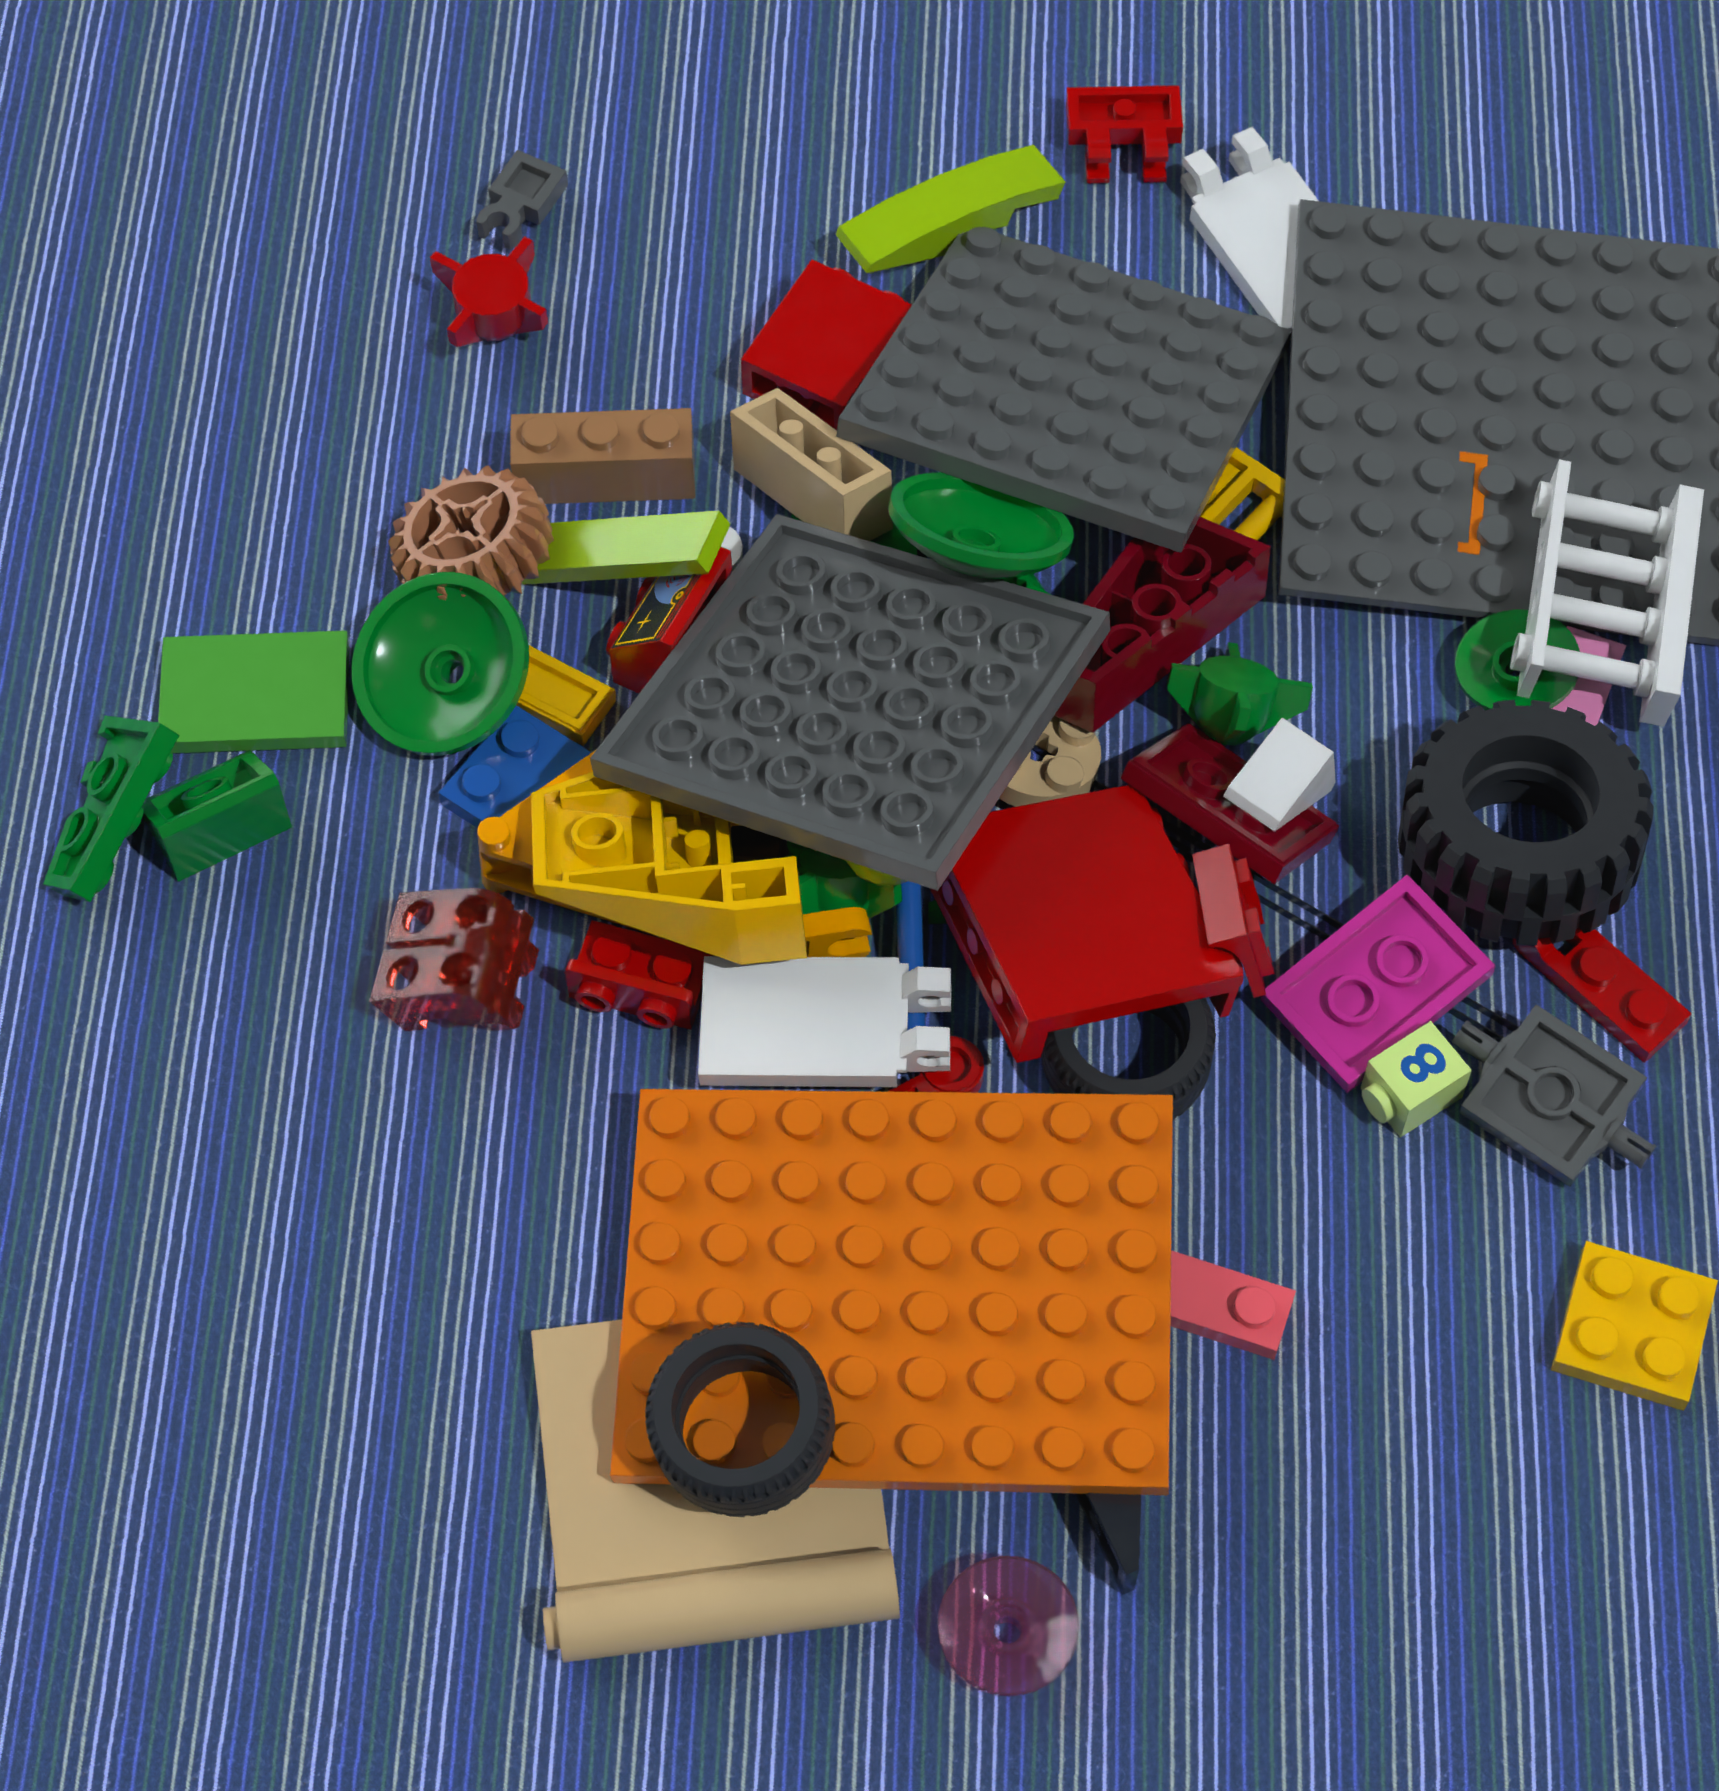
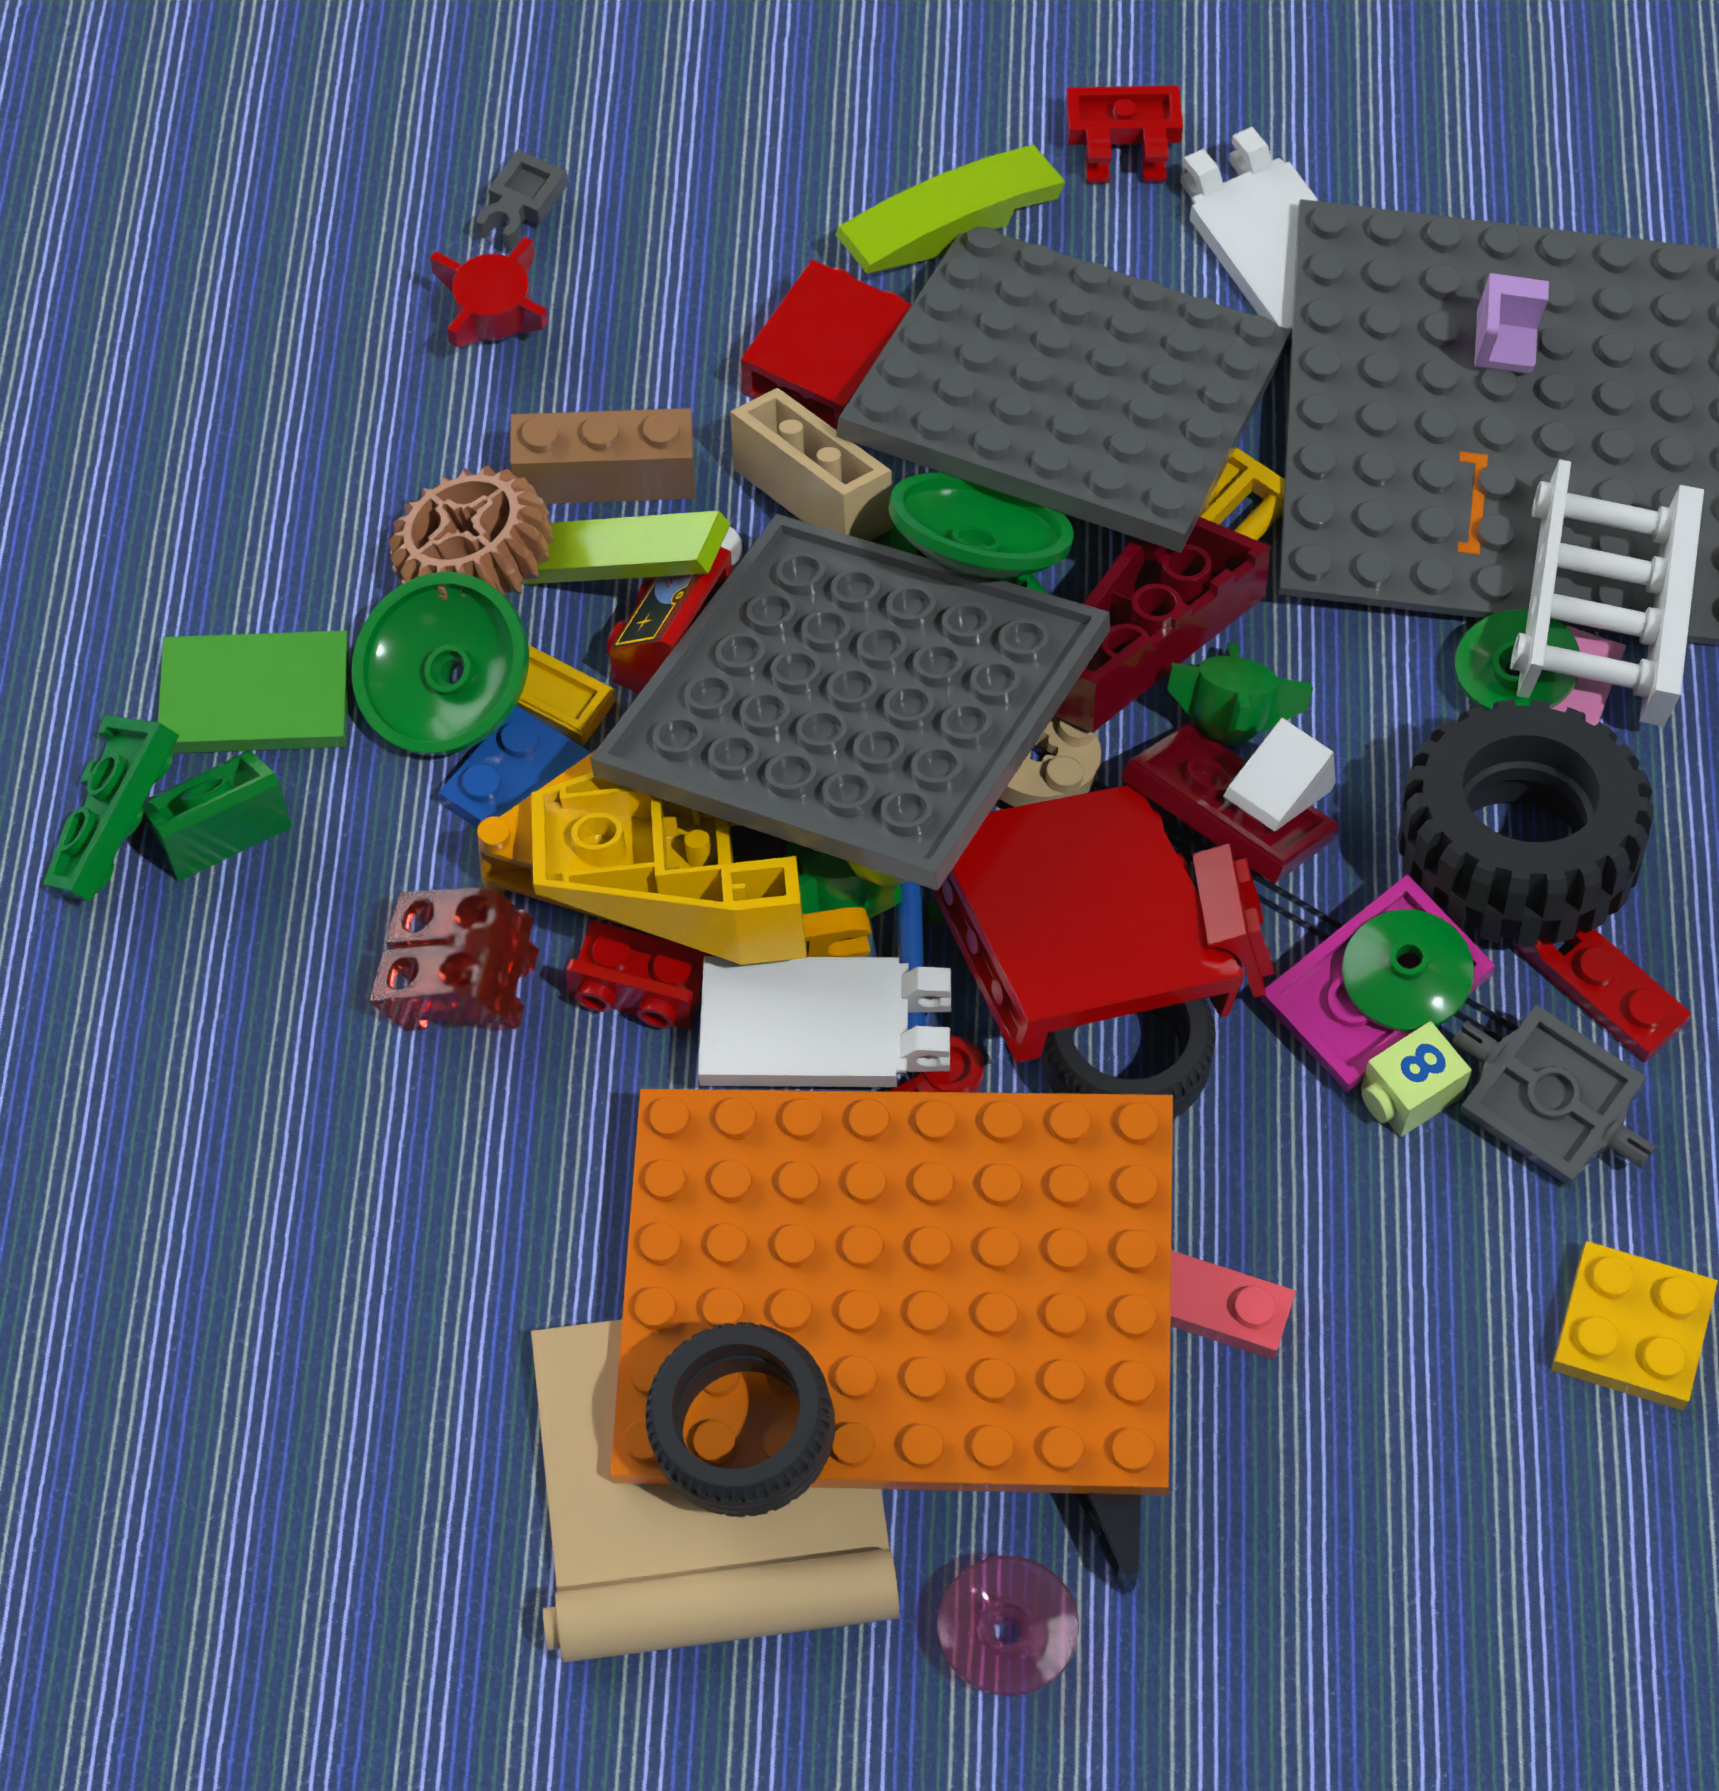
(1402, 996): none -> green dish
(1509, 322): none -> lavender panel

